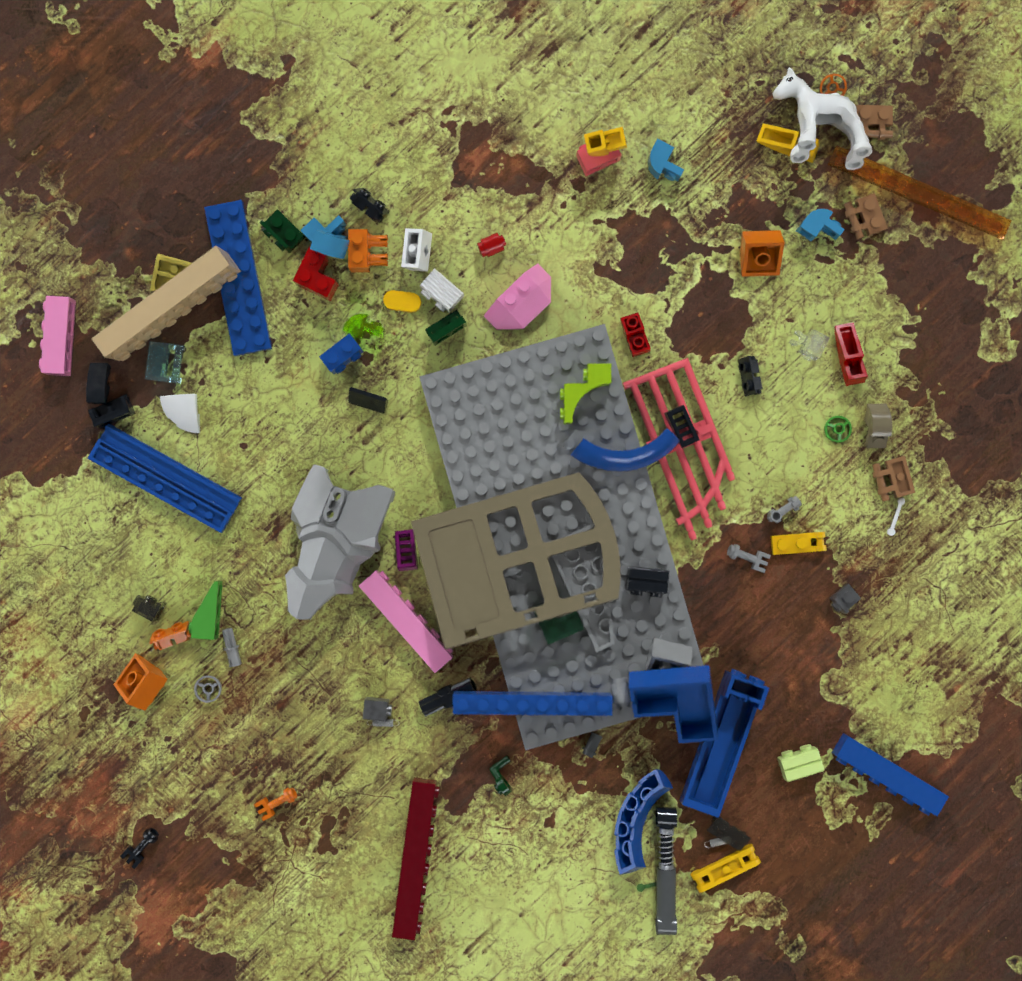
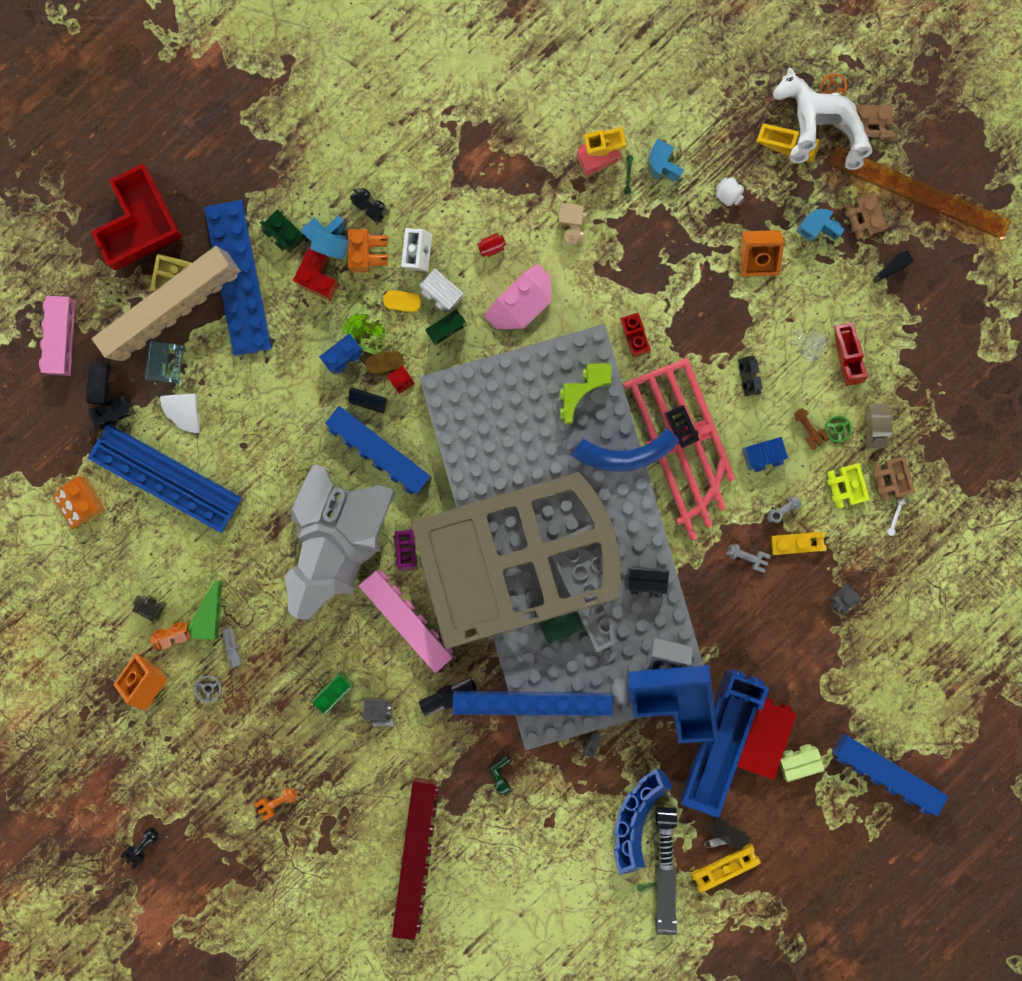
(78, 501): none -> orange slope
(146, 222): none -> red piece
(333, 692): none -> green brick
(378, 450): none -> blue brick
(384, 362): none -> pearl gold tile
(401, 379): none -> red brick
(572, 217): none -> tan brick
(627, 190): none -> clear green hinge
(729, 191): none -> white head
(765, 453): none -> blue brick
(767, 739): none -> red brick
(800, 415): none -> dark orange hinge
(853, 483): none -> neon yellow plate
(901, 261): none -> black slope

